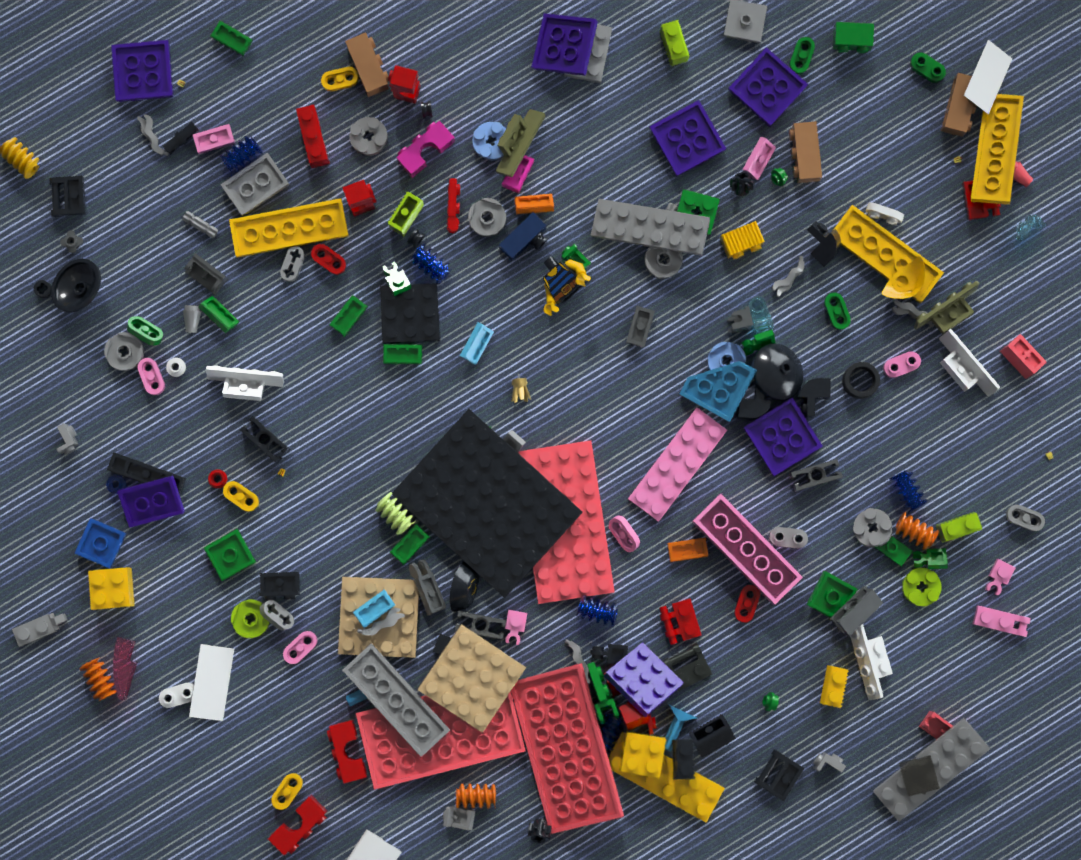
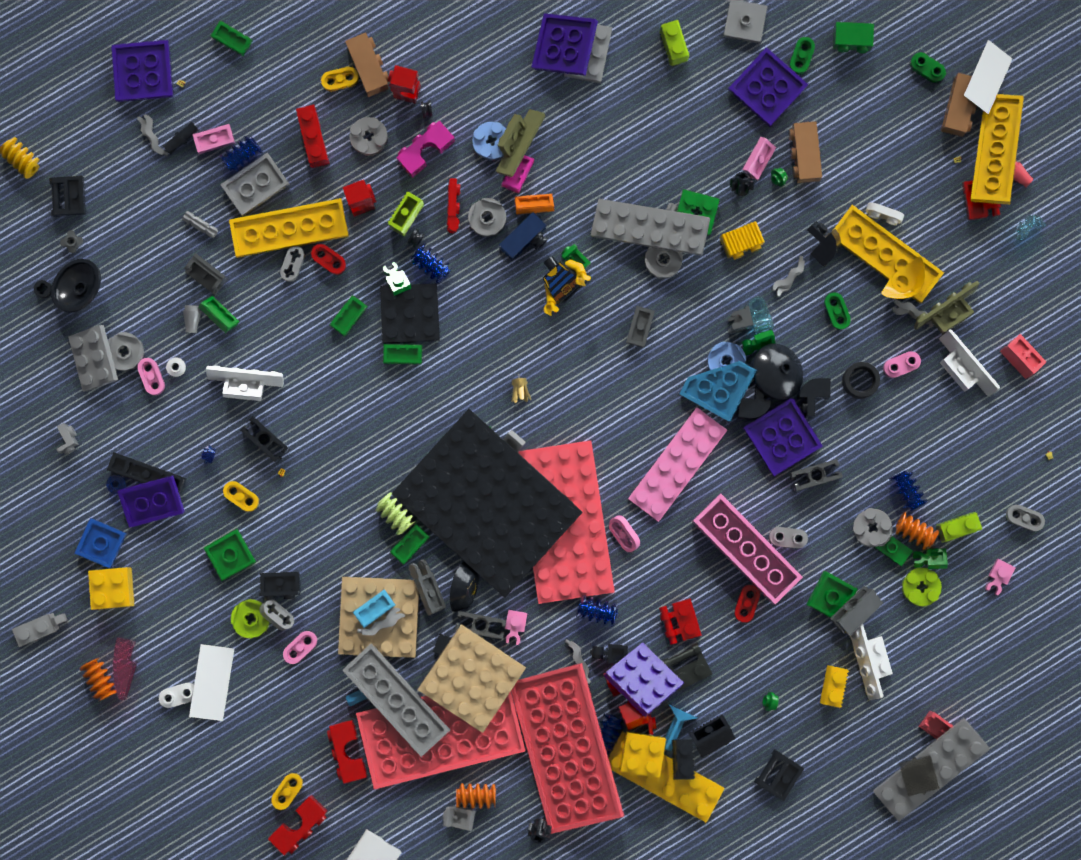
(93, 358): none -> light grey plate
(146, 331): green plate -> none
(208, 454): none -> clear blue plate
(211, 478): red plate -> none
(476, 343): medium azure plate -> none
(602, 692): green plate -> none
(687, 138): dark purple plate -> none
(687, 549): orange plate -> none
(834, 760): light grey bracket -> none
(1000, 621): bright pink plate -> none

